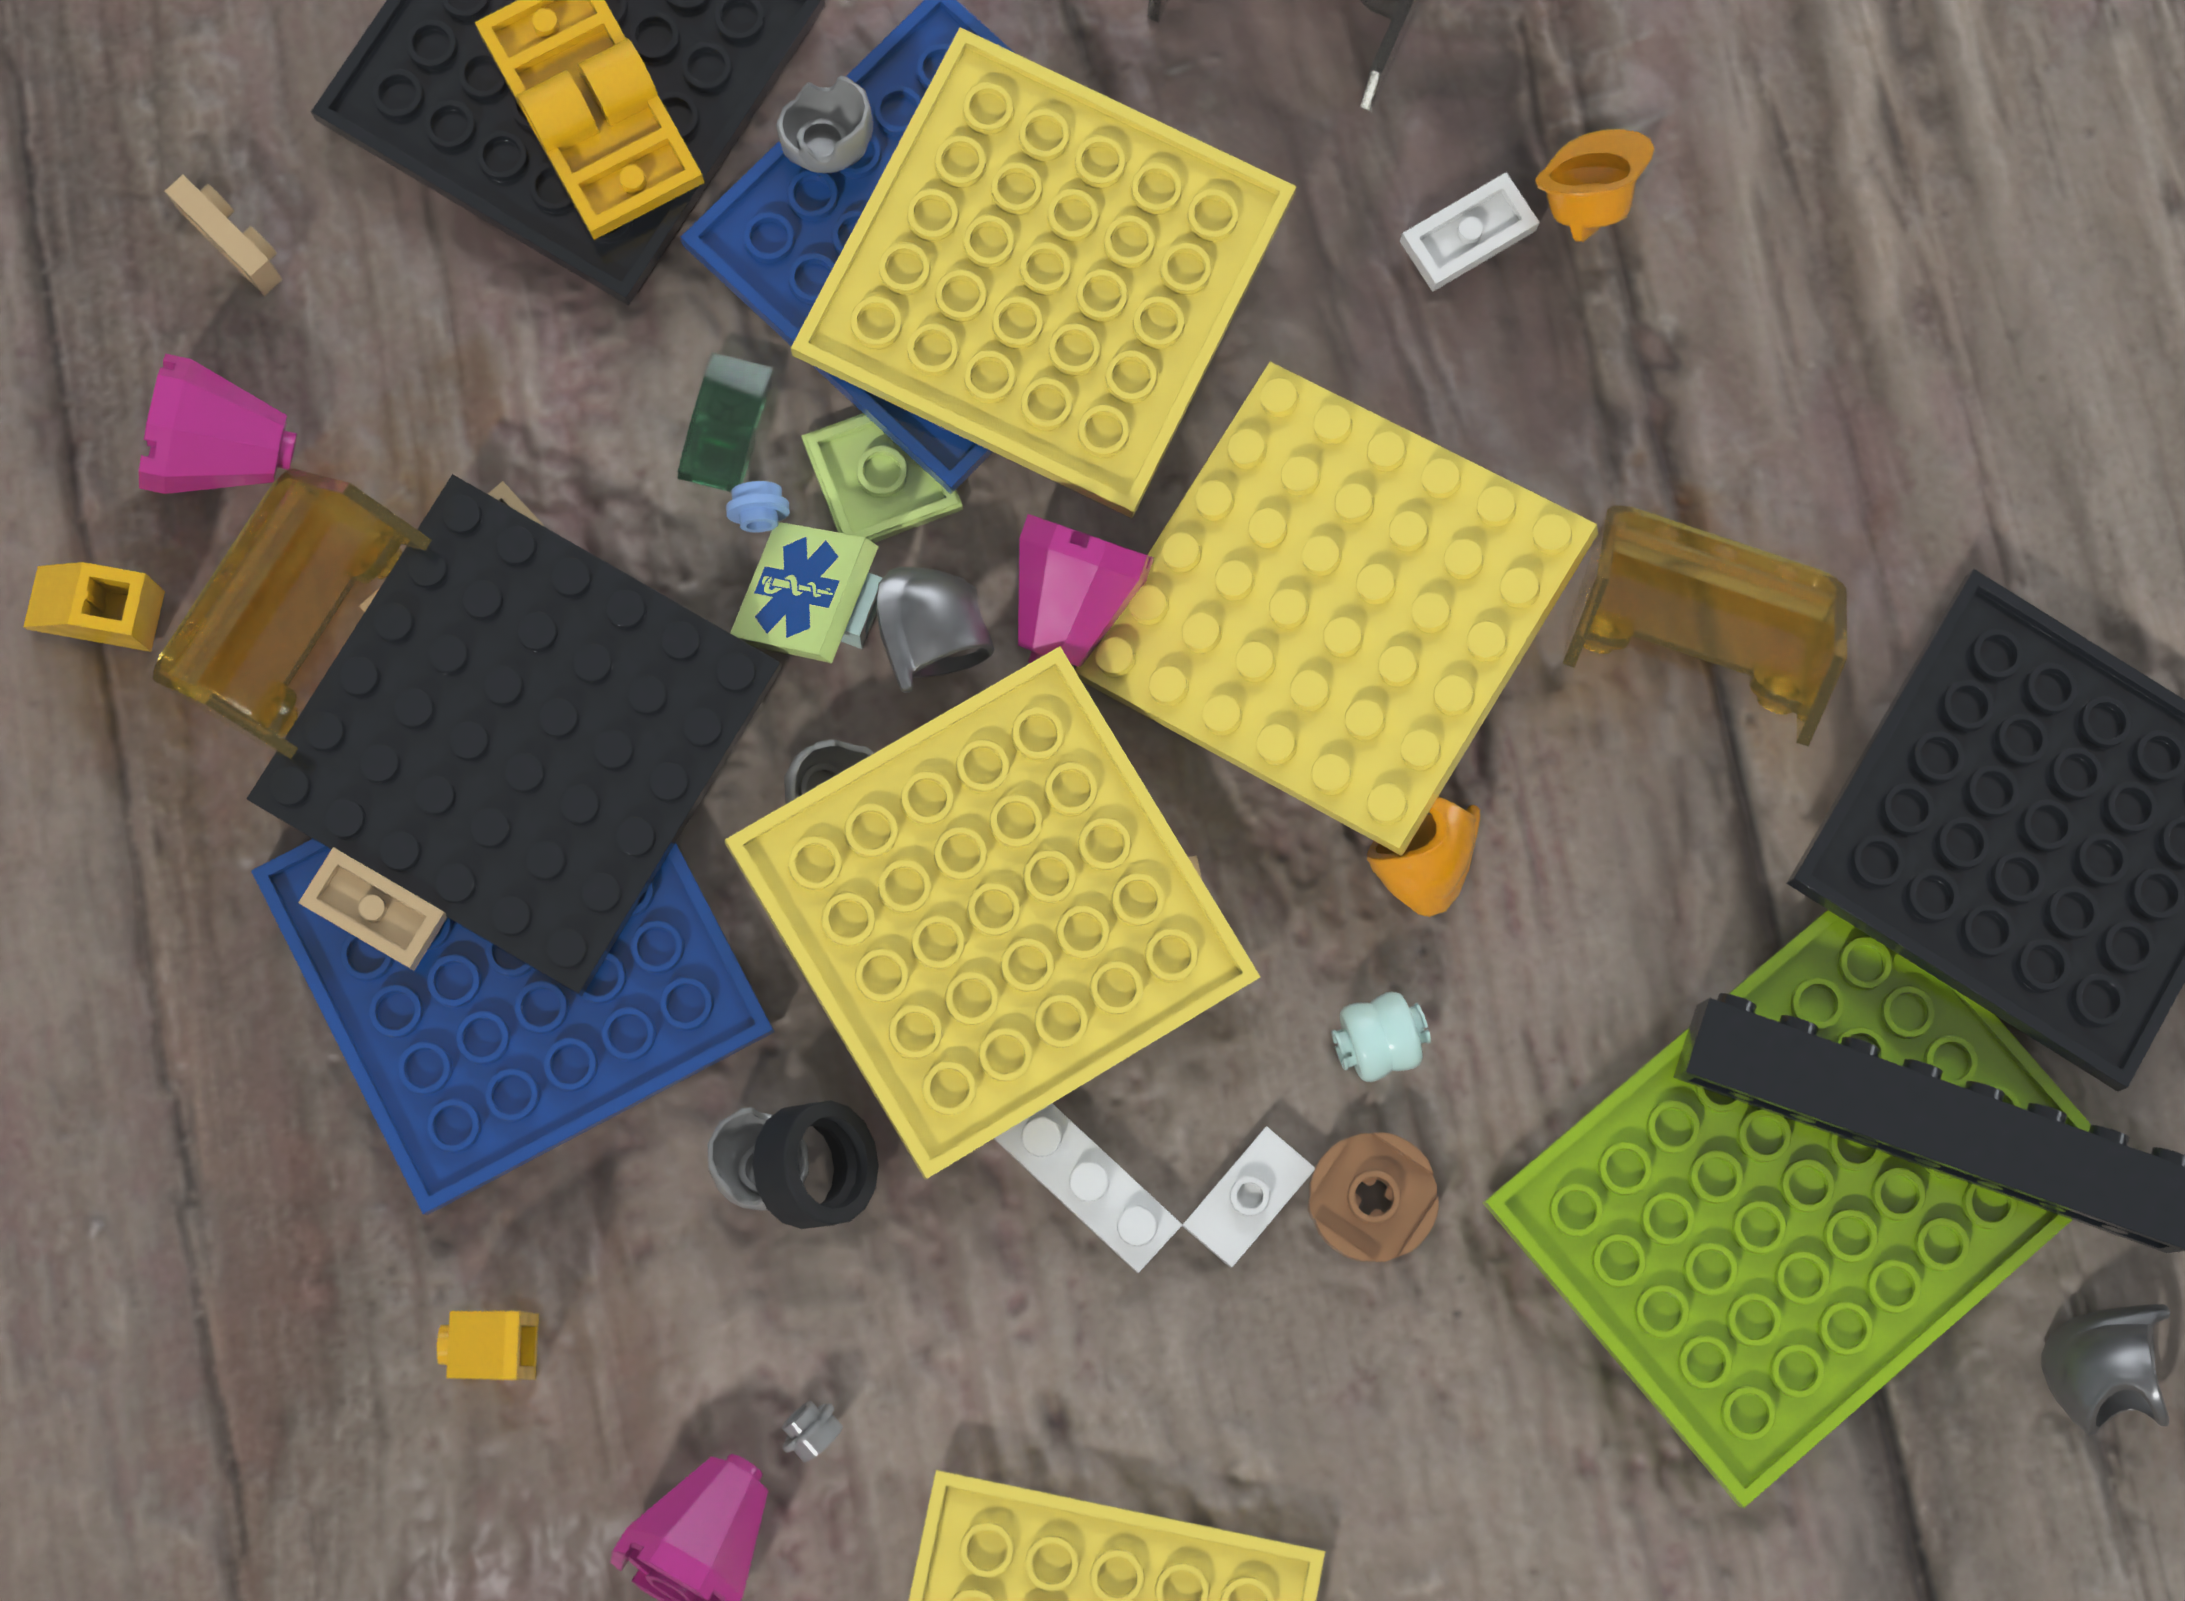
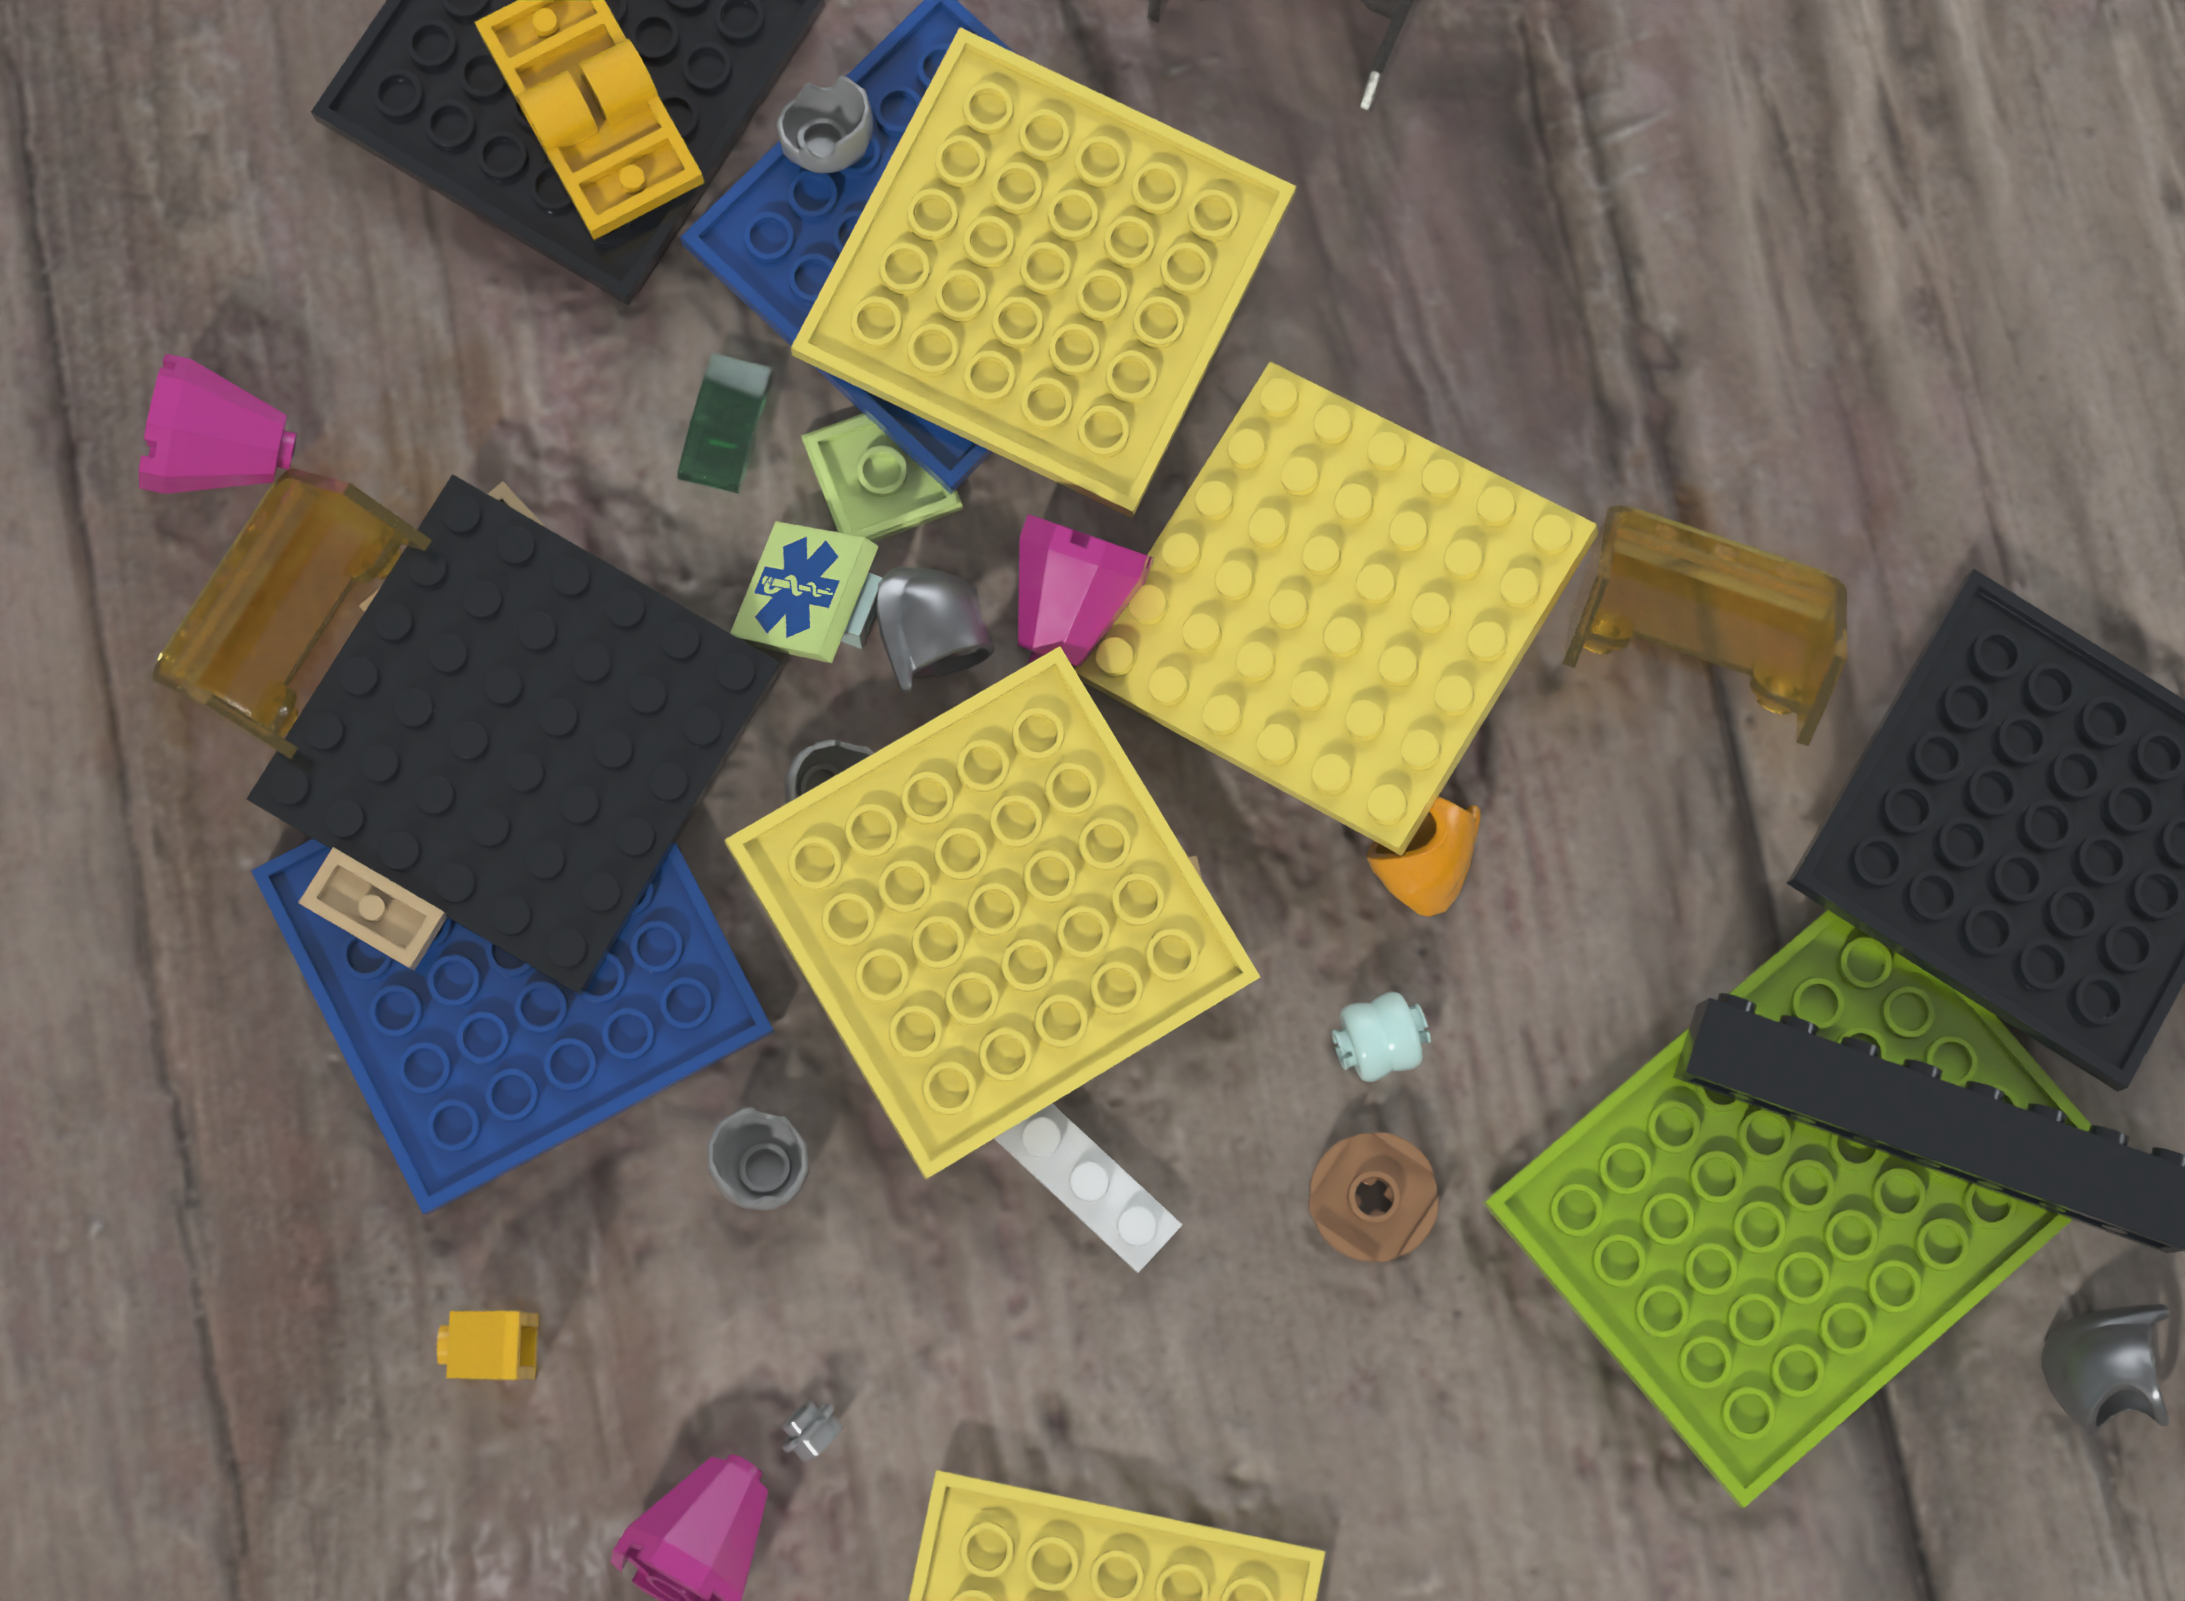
(95, 604): yellow slope -> none
(210, 215): tan plate -> none
(757, 506): light blue plate -> none
(778, 1170): black tyre -> none
(1248, 1197): white plate -> none
(1469, 231): white plate -> none
(1595, 179): light orange piece -> none

